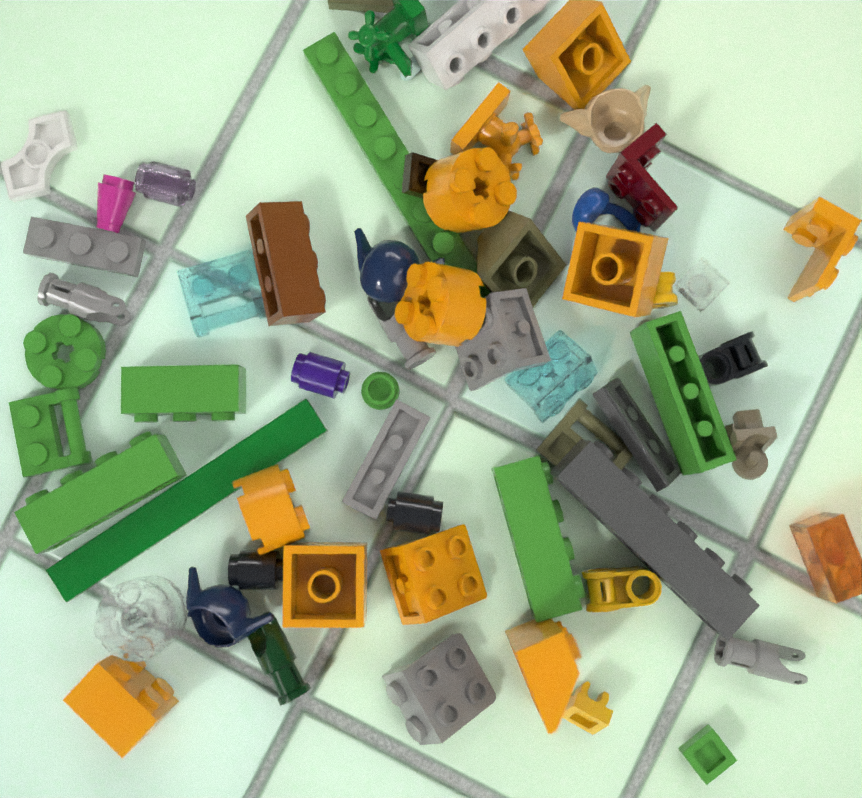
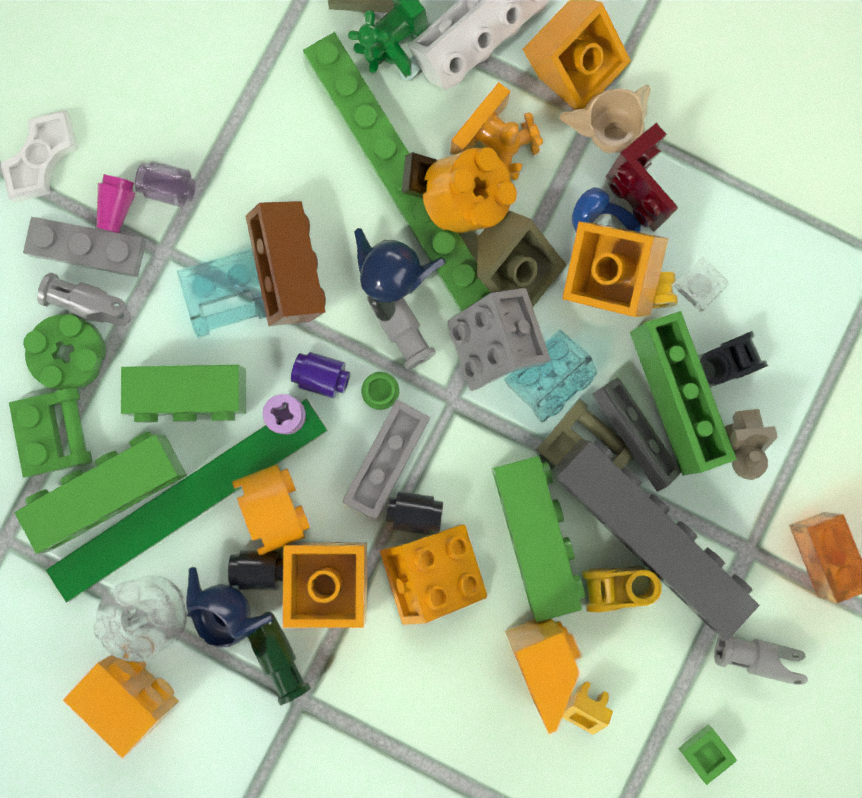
(291, 417): none -> lavender wheel
(440, 690): light grey bracket -> none
(441, 304): light orange brick -> none
(832, 236): light orange bracket -> none

